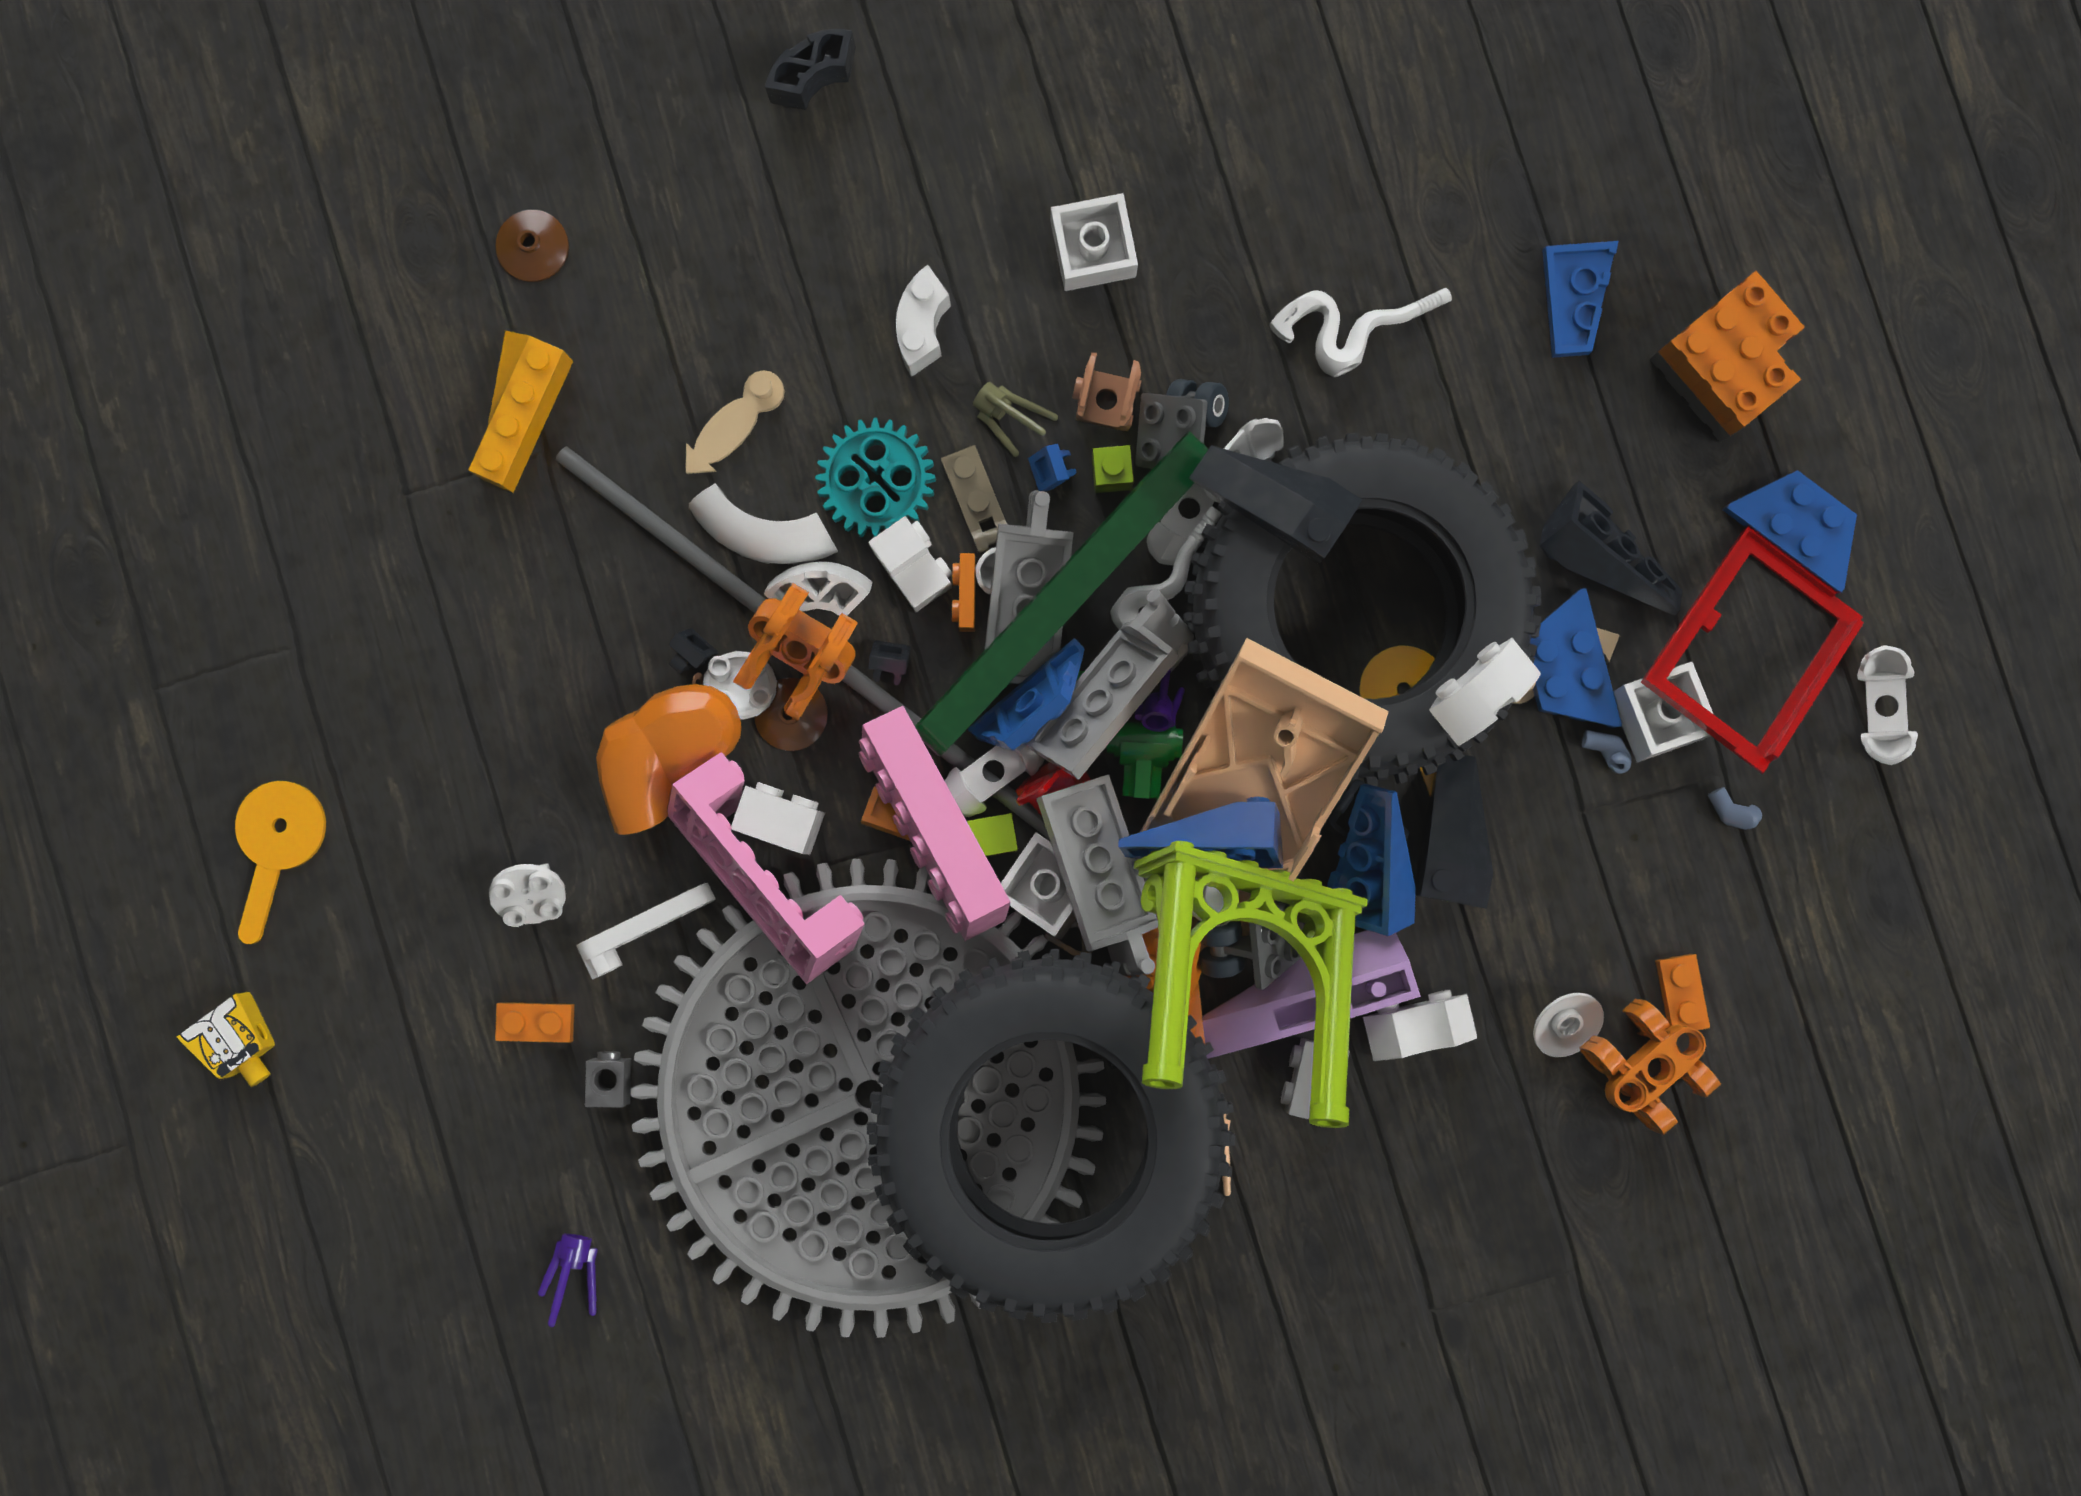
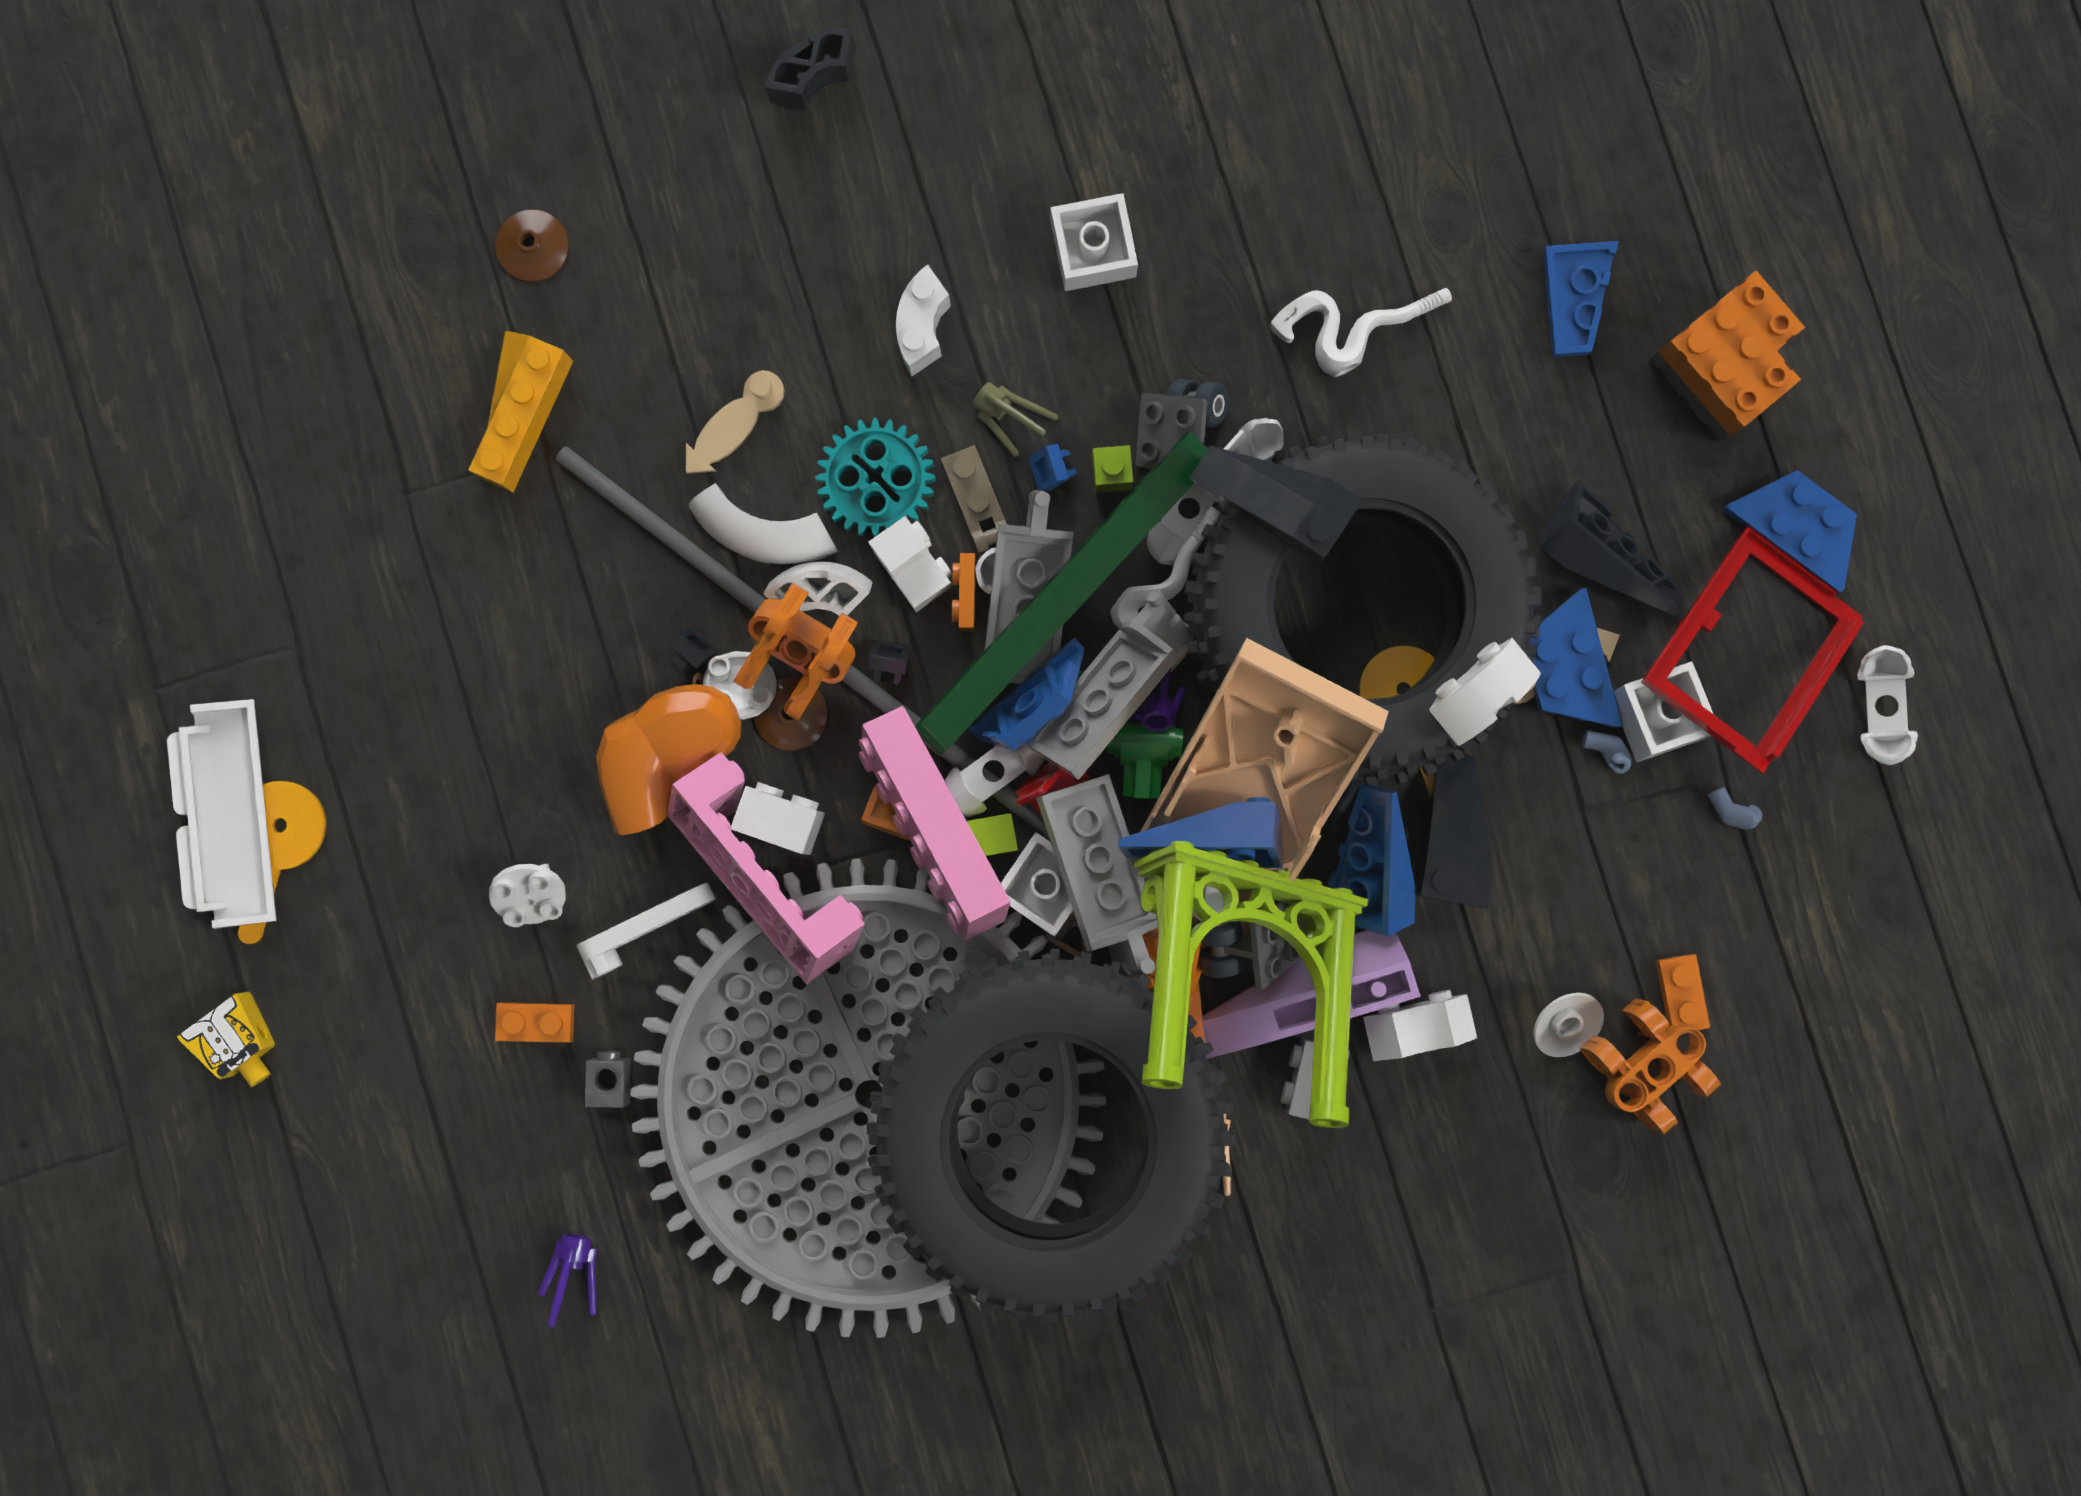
(222, 793): none -> white slope
(1093, 383): nougat piece -> none

